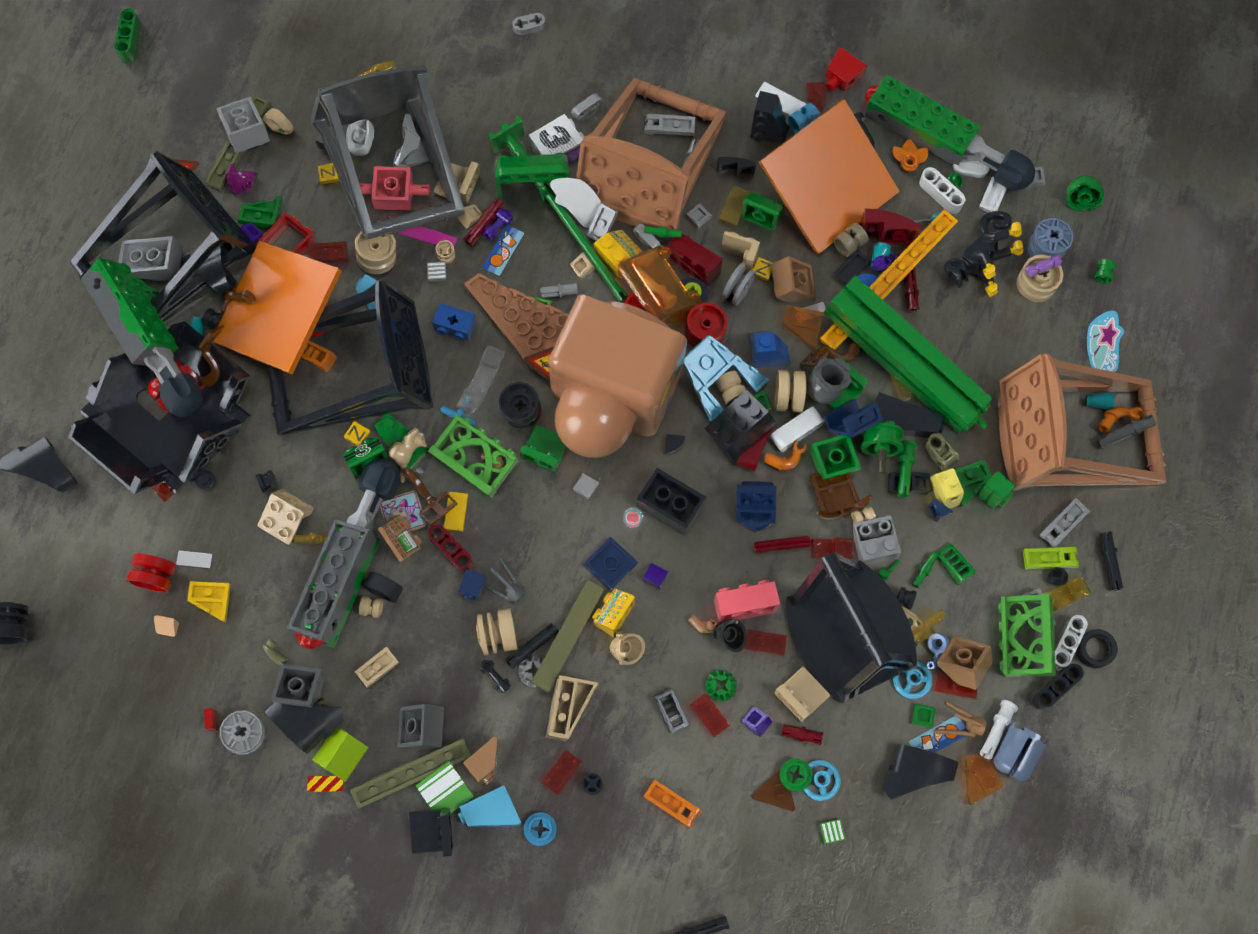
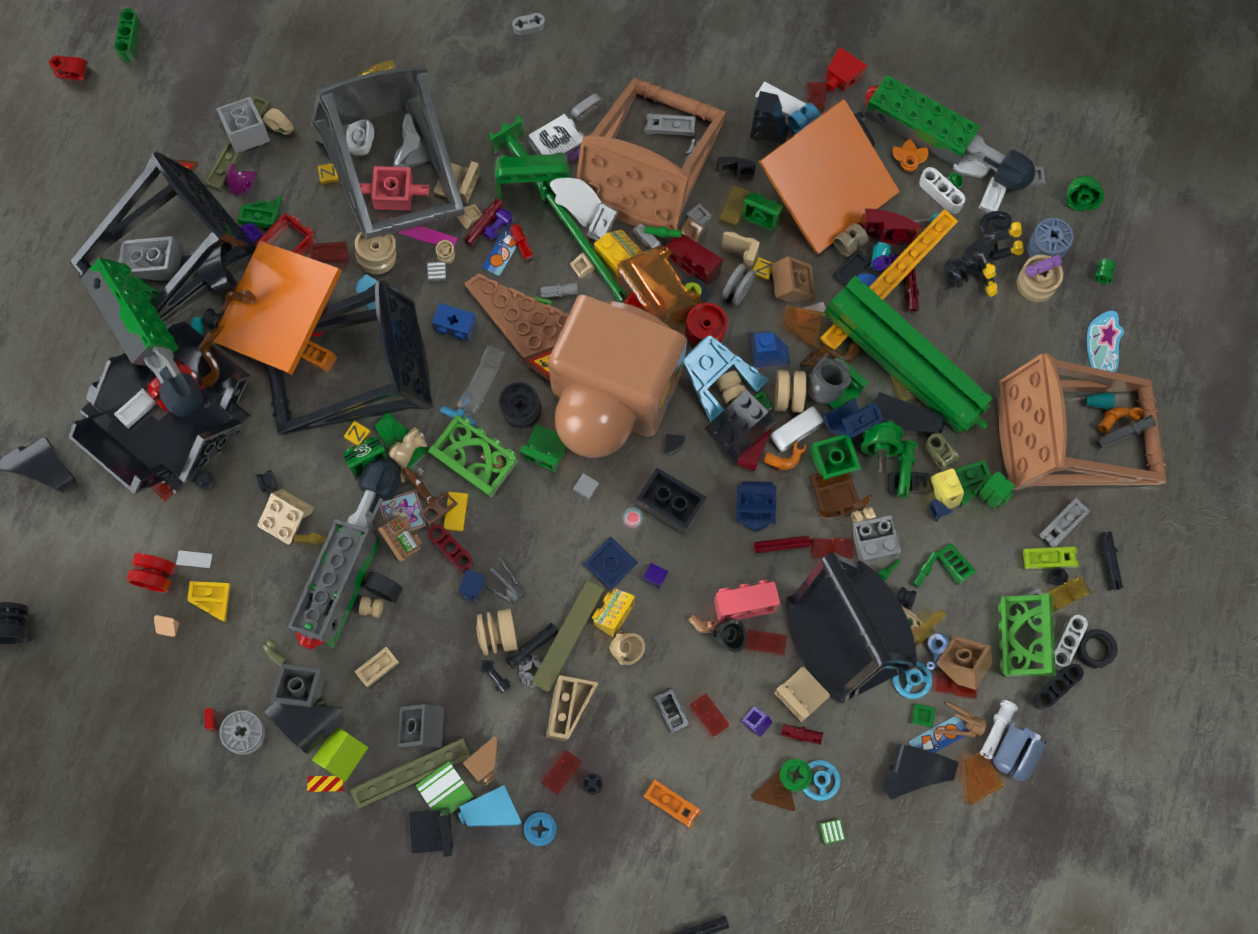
(69, 68): none -> red piece
(135, 408): none -> white tile
(521, 241): none -> red axle
(692, 229): none -> medium nougat plate
(711, 685): green gear -> none

